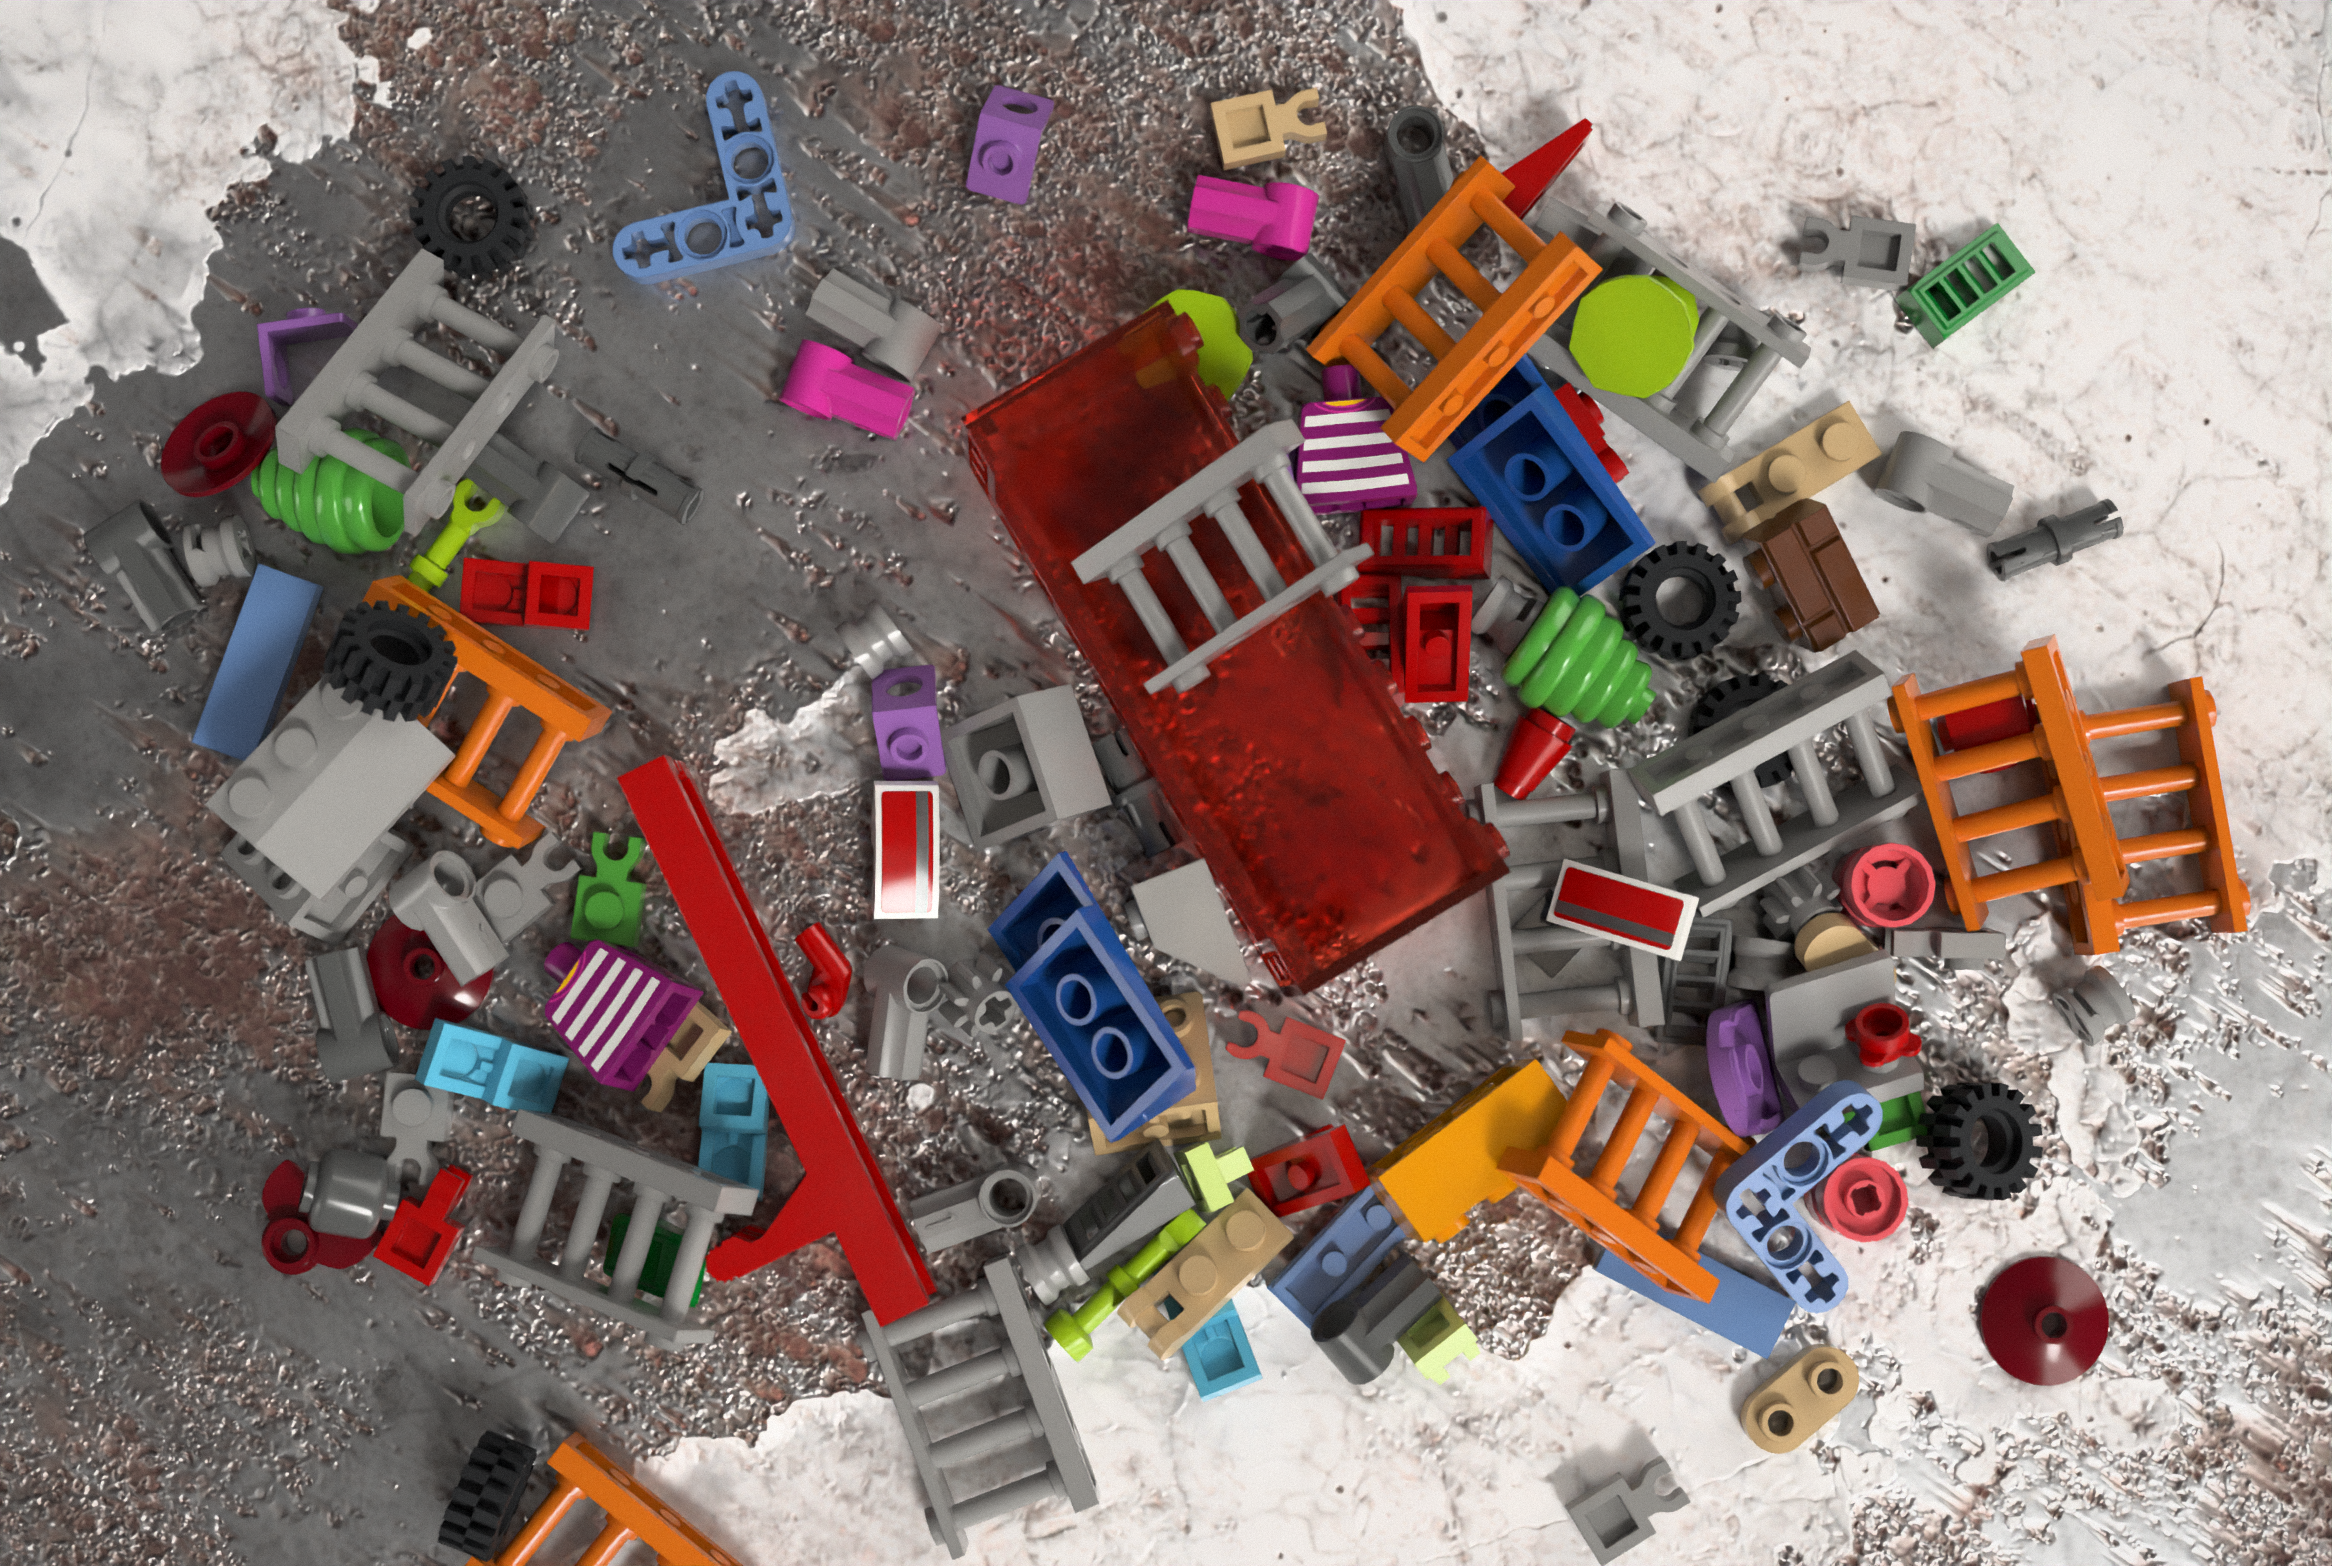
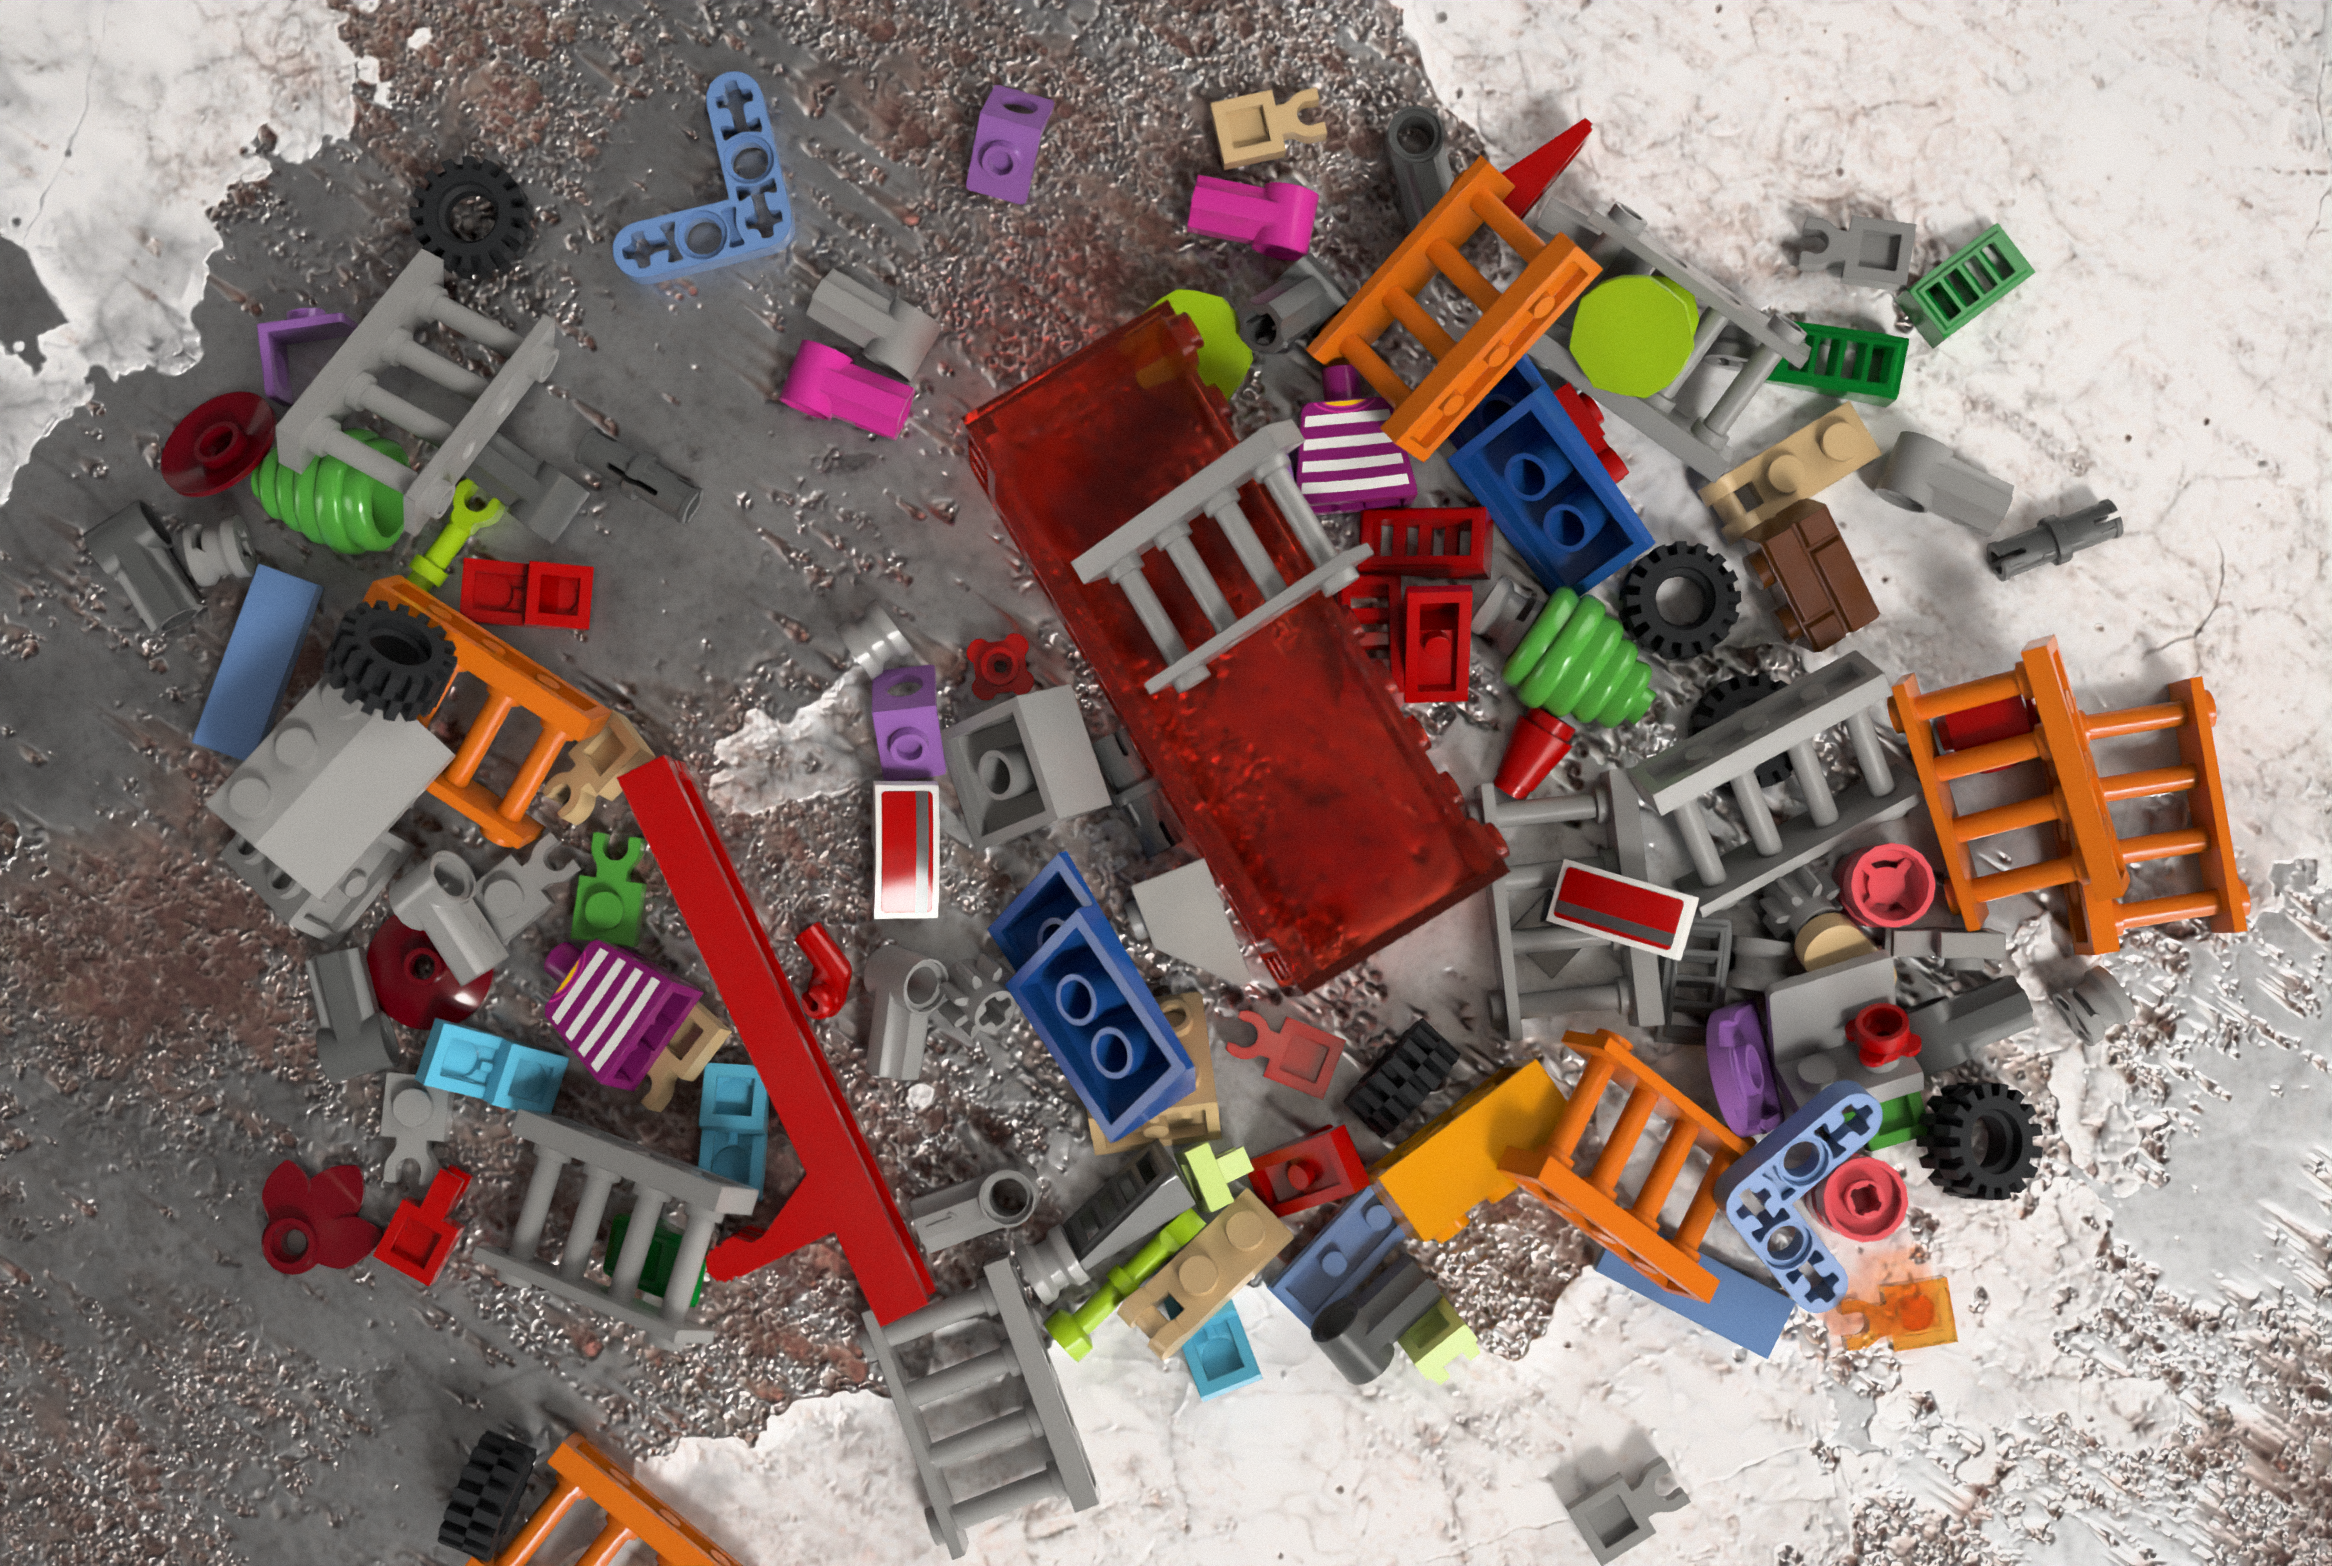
(348, 1193): dark grey head -> none
(597, 766): none -> tan plate
(986, 655): none -> red plate
(1402, 1078): none -> black tyre
(1797, 1392): tan plate -> none
(1858, 389): none -> green slope
(1909, 1315): none -> clear orange plate
(1968, 1022): none -> dark grey piece
(2014, 1315): dark red dish -> none

